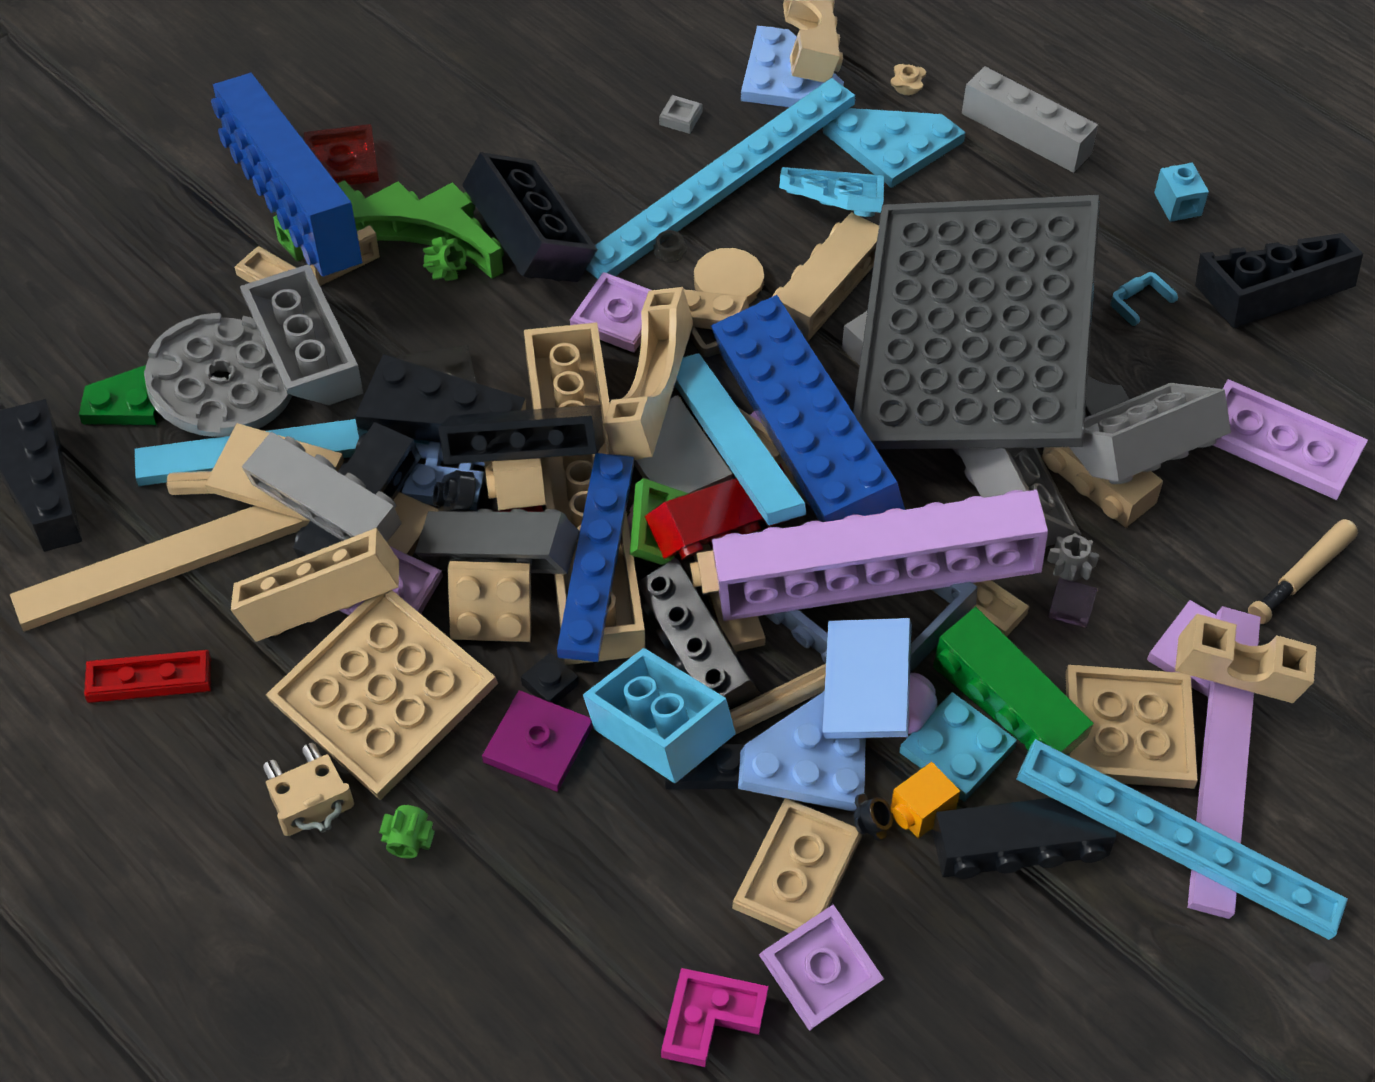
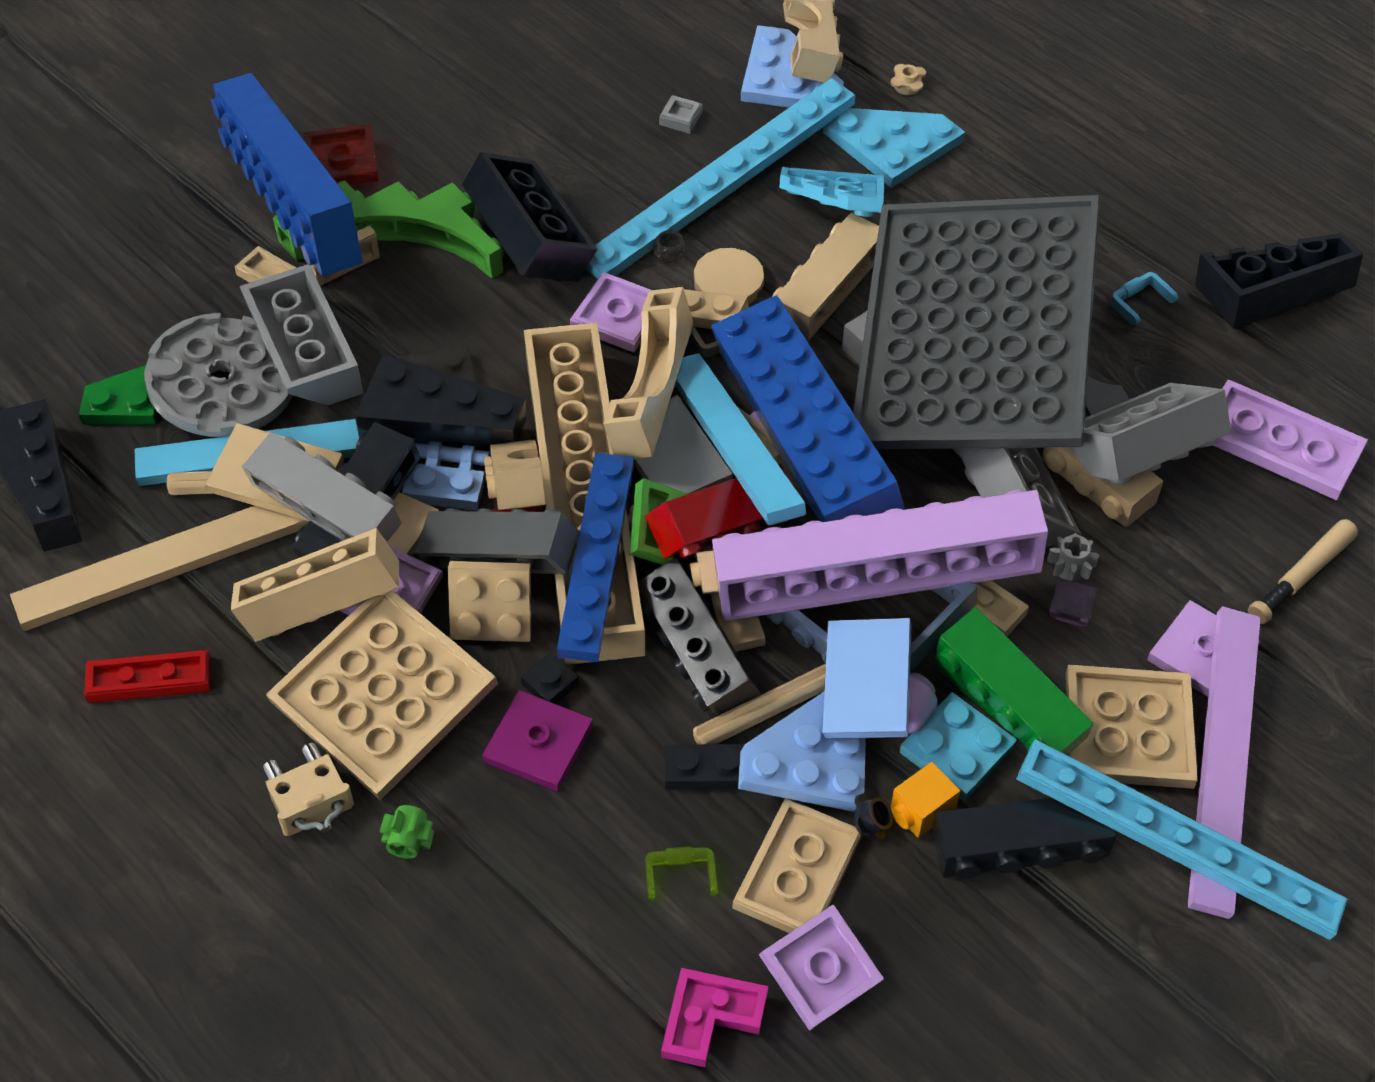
(444, 258): bright green gear -> none
(455, 491): black plate -> none
(522, 434): black brick -> none
(659, 714): medium azure brick -> none
(678, 856): none -> clear neon green piece
(1029, 119): light grey brick -> none
(1181, 192): medium azure brick -> none
(1275, 670): tan arch -> none

